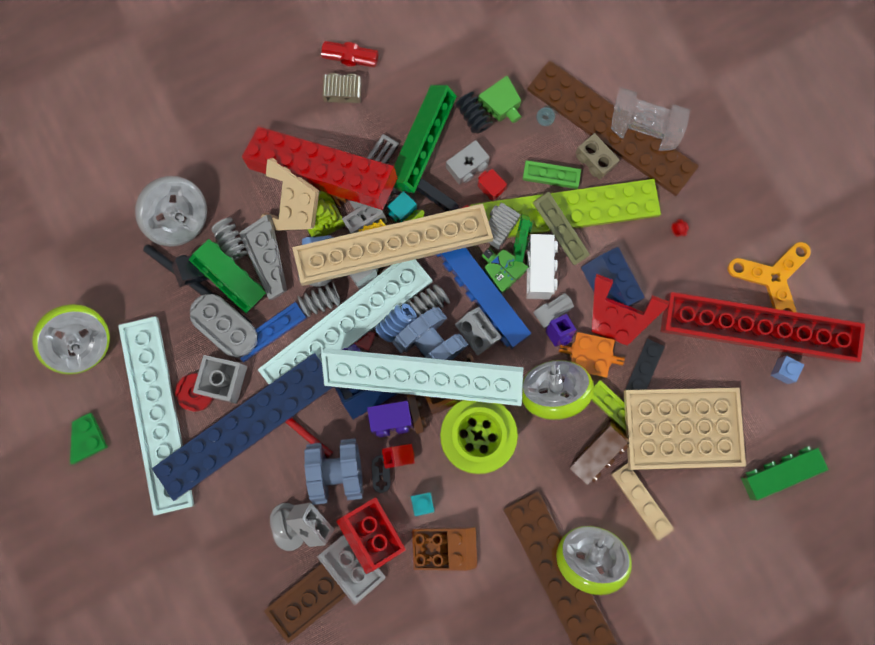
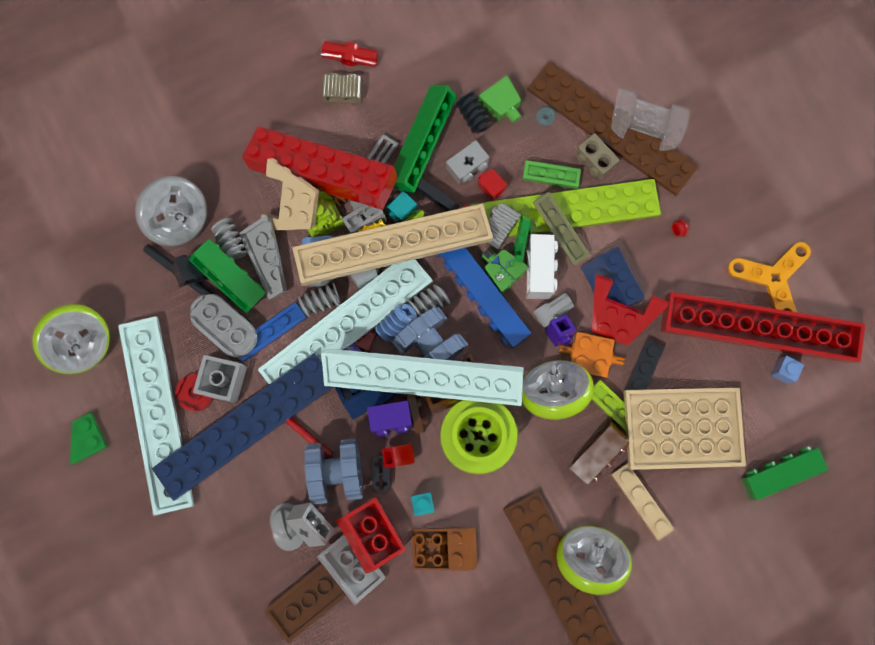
(478, 330): light grey brick -> none

